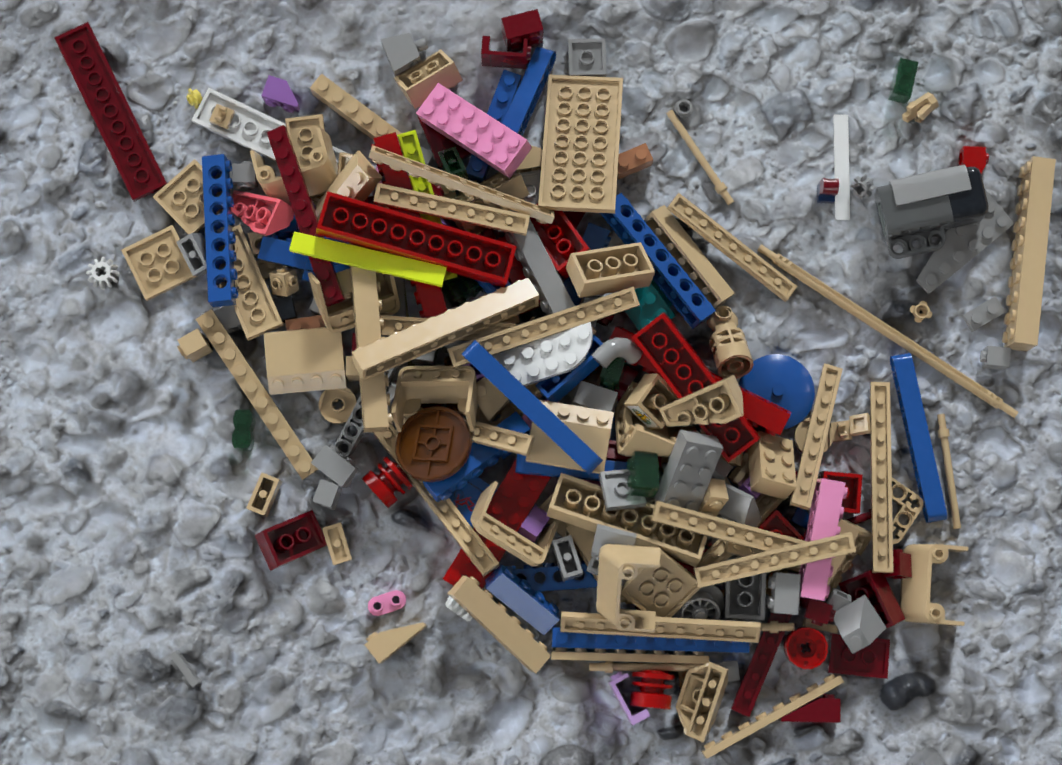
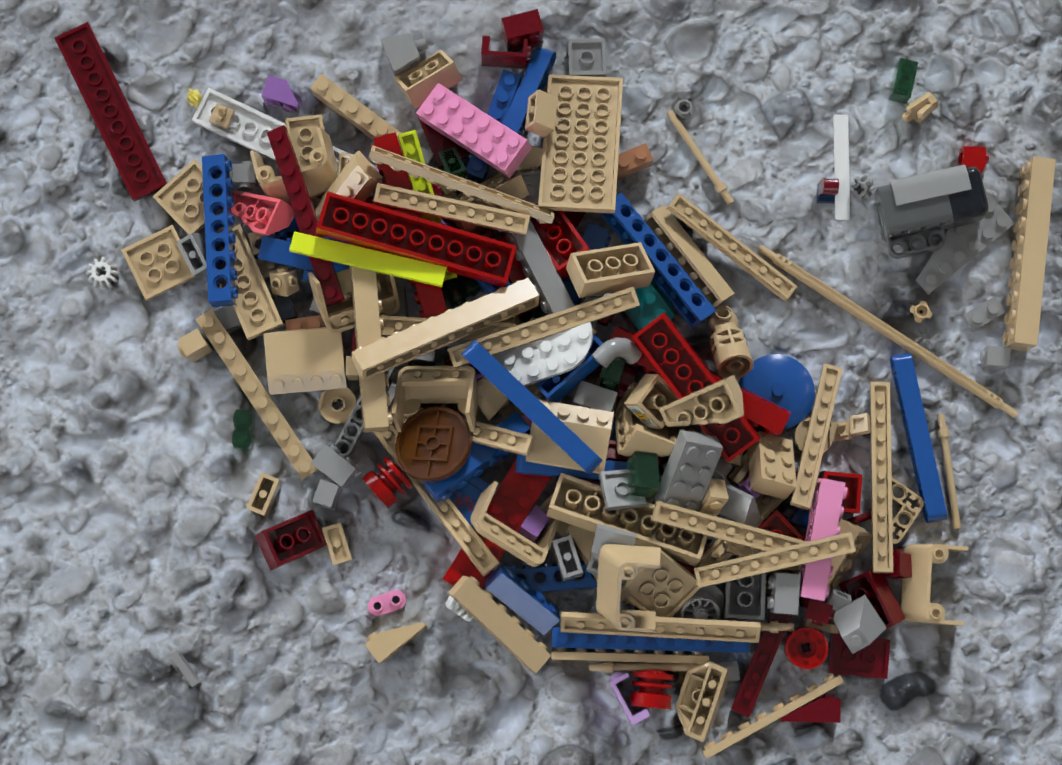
(541, 113): none -> tan brick

